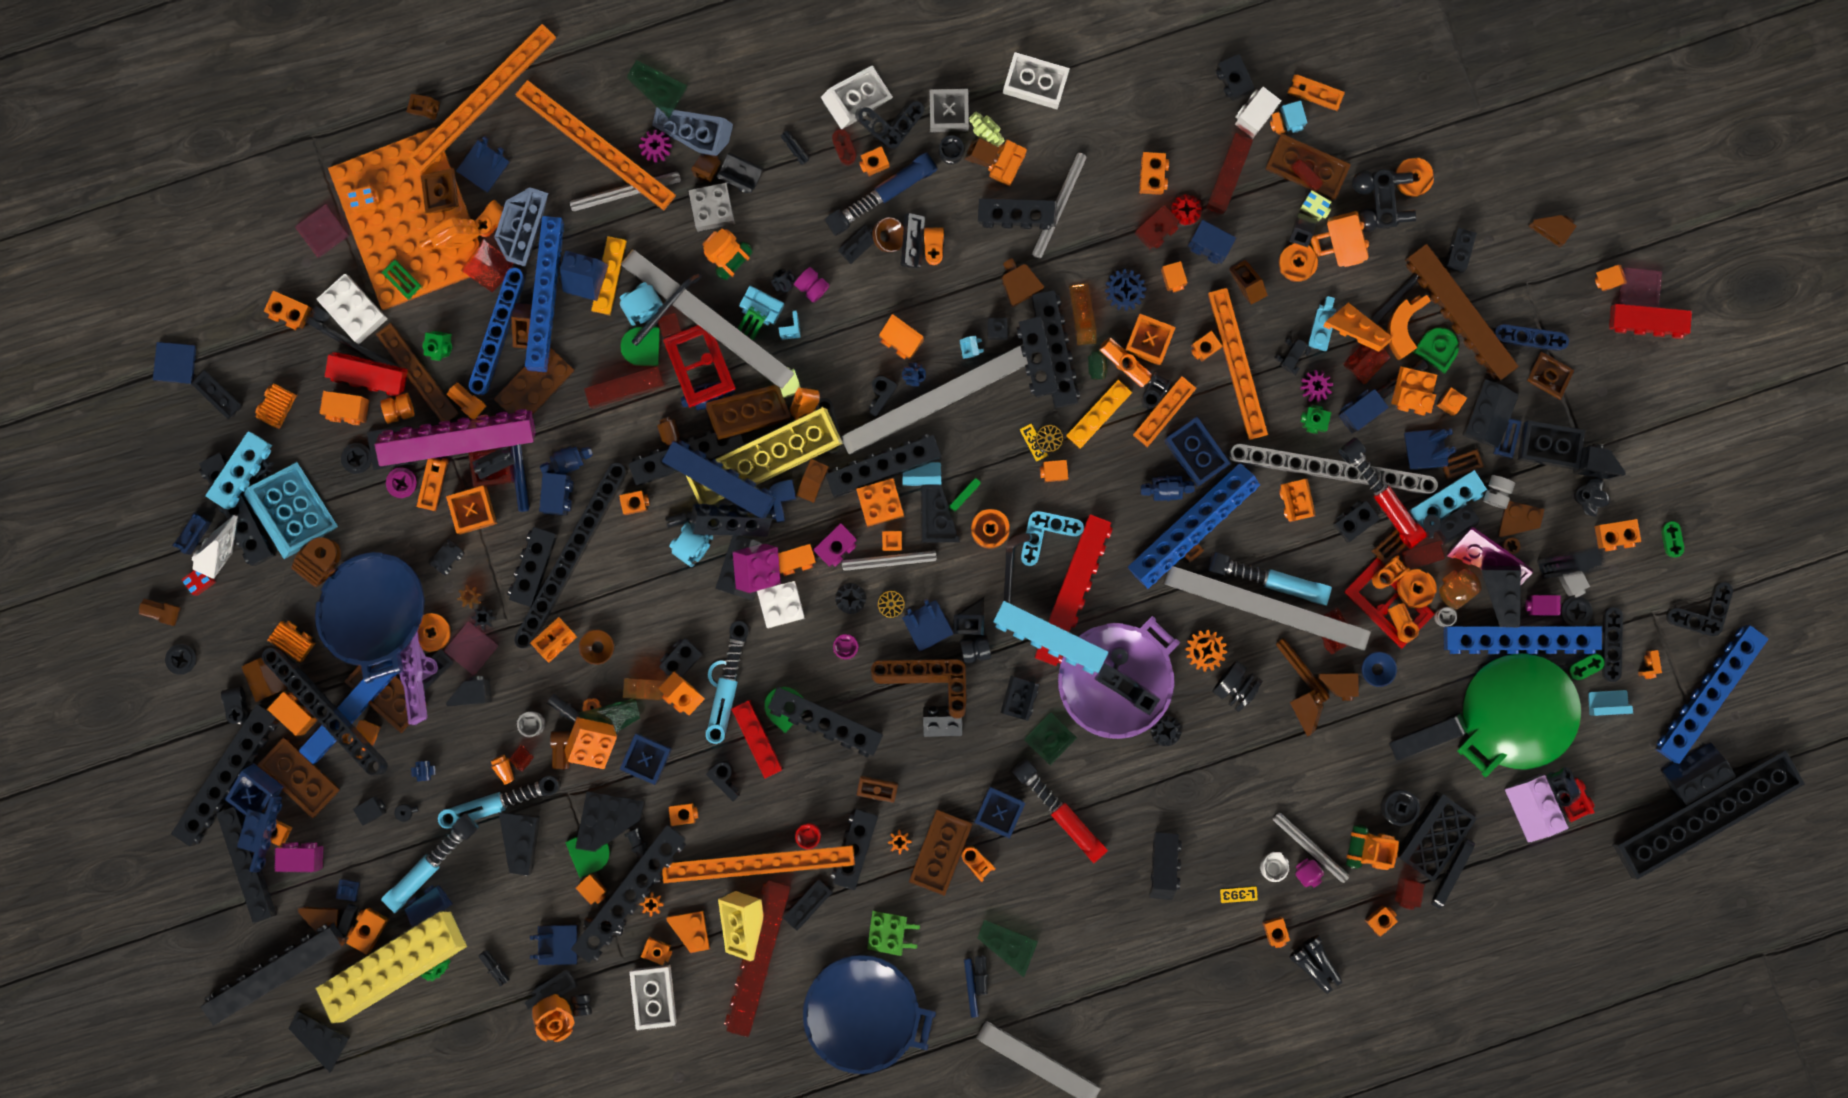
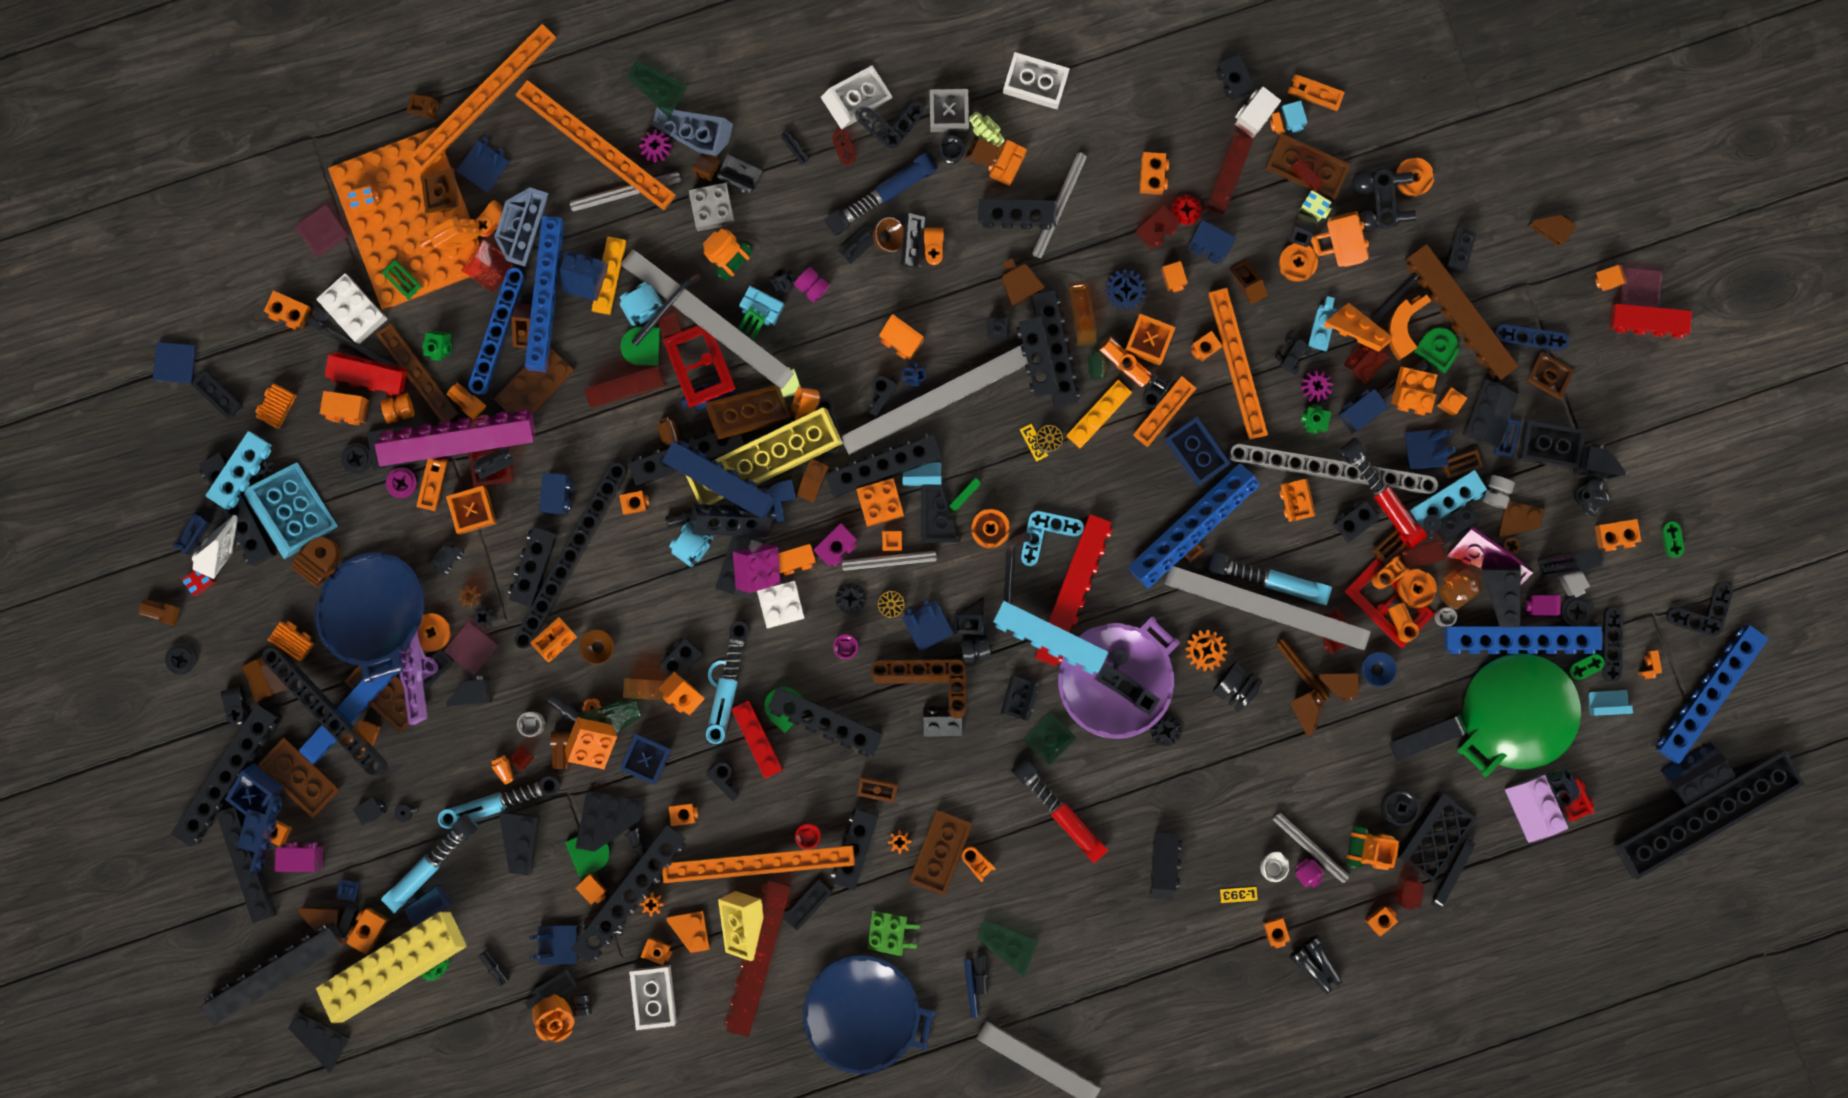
(292, 713): orange brick -> none
(423, 771): dark blue gear -> none
(519, 477): dark blue axle -> none
(566, 460): dark blue piece -> none
(791, 332): medium azure panel -> none
(880, 156): orange brick -> none
(970, 347): medium azure tile -> none
(999, 812): dark blue brick -> none
(1054, 471): orange brick -> none
(1167, 488): dark blue piece -> none

